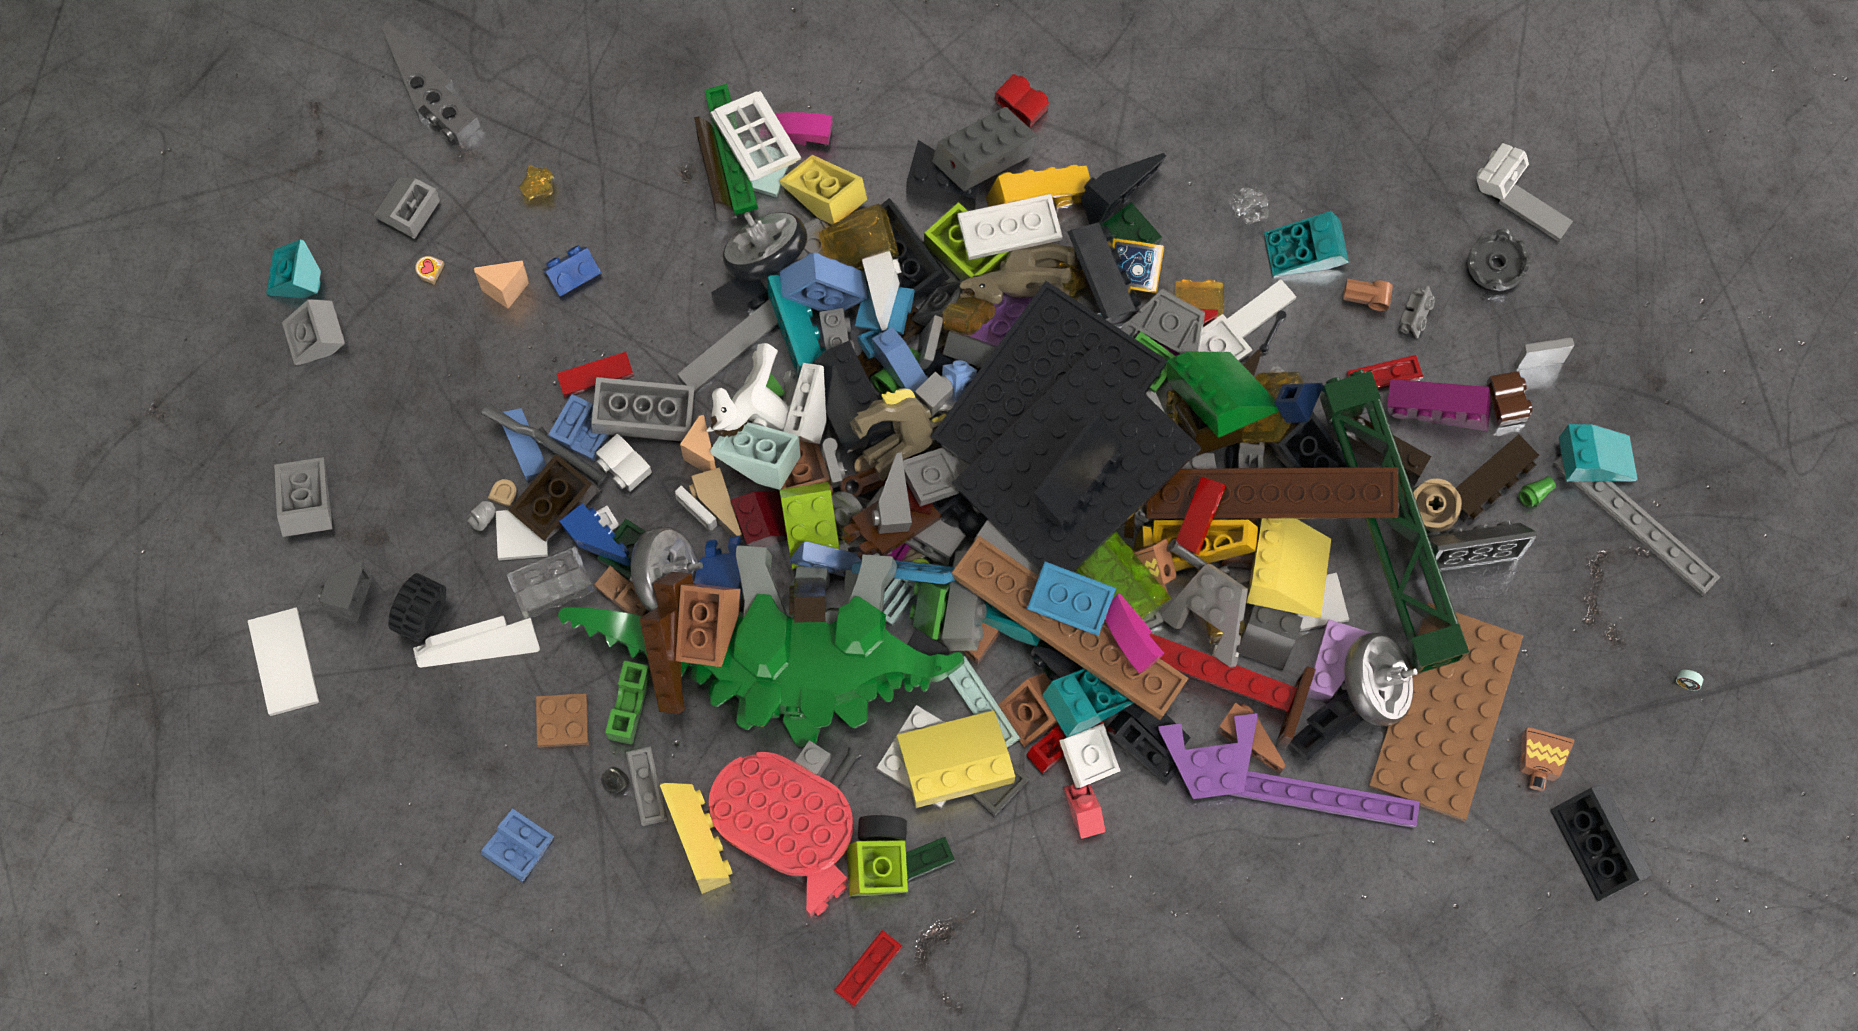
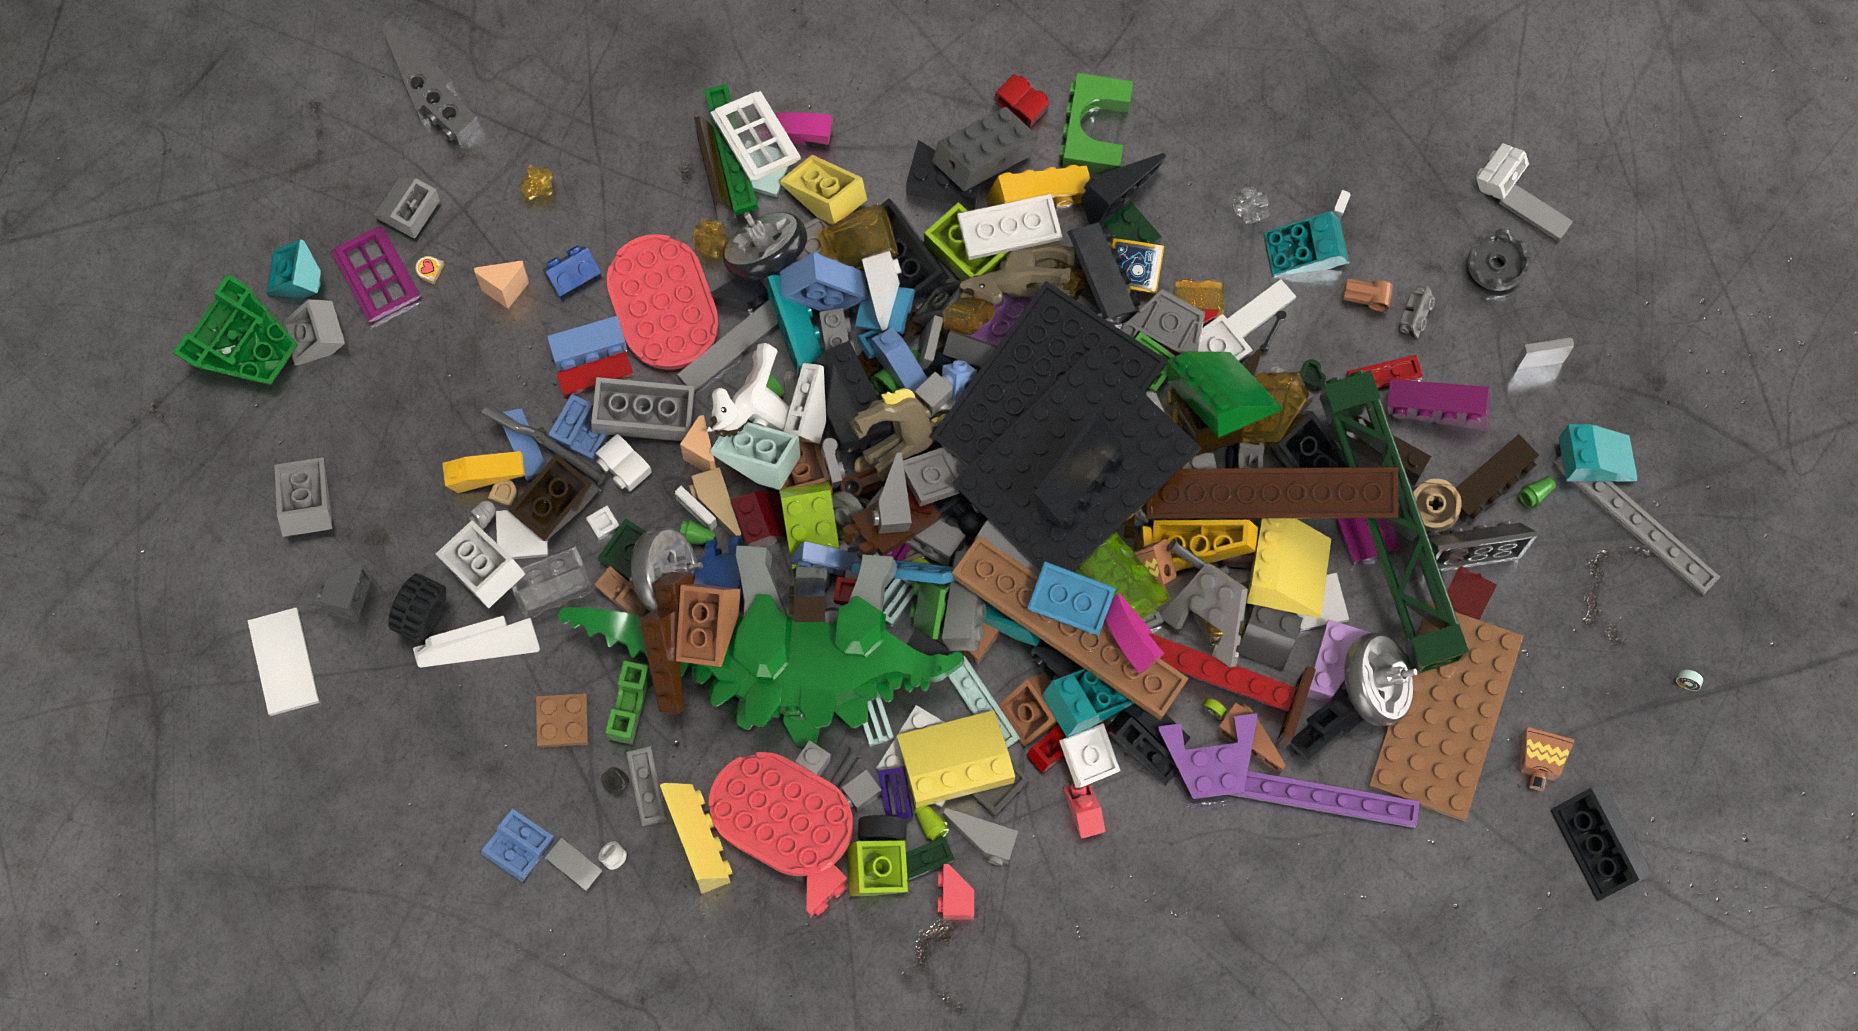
(237, 337): none -> green wedge
(375, 273): none -> magenta piece
(480, 564): none -> white brick
(482, 470): none -> yellow slope
(573, 864): none -> light grey slope
(587, 343): none -> medium blue brick
(590, 535): blue slope -> none
(612, 855): none -> white tile
(662, 301): none -> coral plate
(696, 533): none -> bright green cone
(710, 237): none -> clear yellow brick
(843, 590): none -> red plate
(861, 791): none -> light grey brick
(868, 968): red tile -> none
(881, 739): none -> light aqua tile
(905, 791): none -> dark purple tile
(931, 823): none -> lime cone
(957, 895): none -> coral slope
(986, 837): none -> light grey slope
(1089, 94): none -> bright green arch
(1200, 514): red tile -> none
(1214, 708): none -> lime tile
(1298, 401): dark blue slope -> none
(1312, 375): none -> dark green tile
(1341, 204): none -> white tile
(1359, 540): none -> magenta tile
(1470, 593): none -> clear red piece
(1509, 398): reddish brown brick -> none

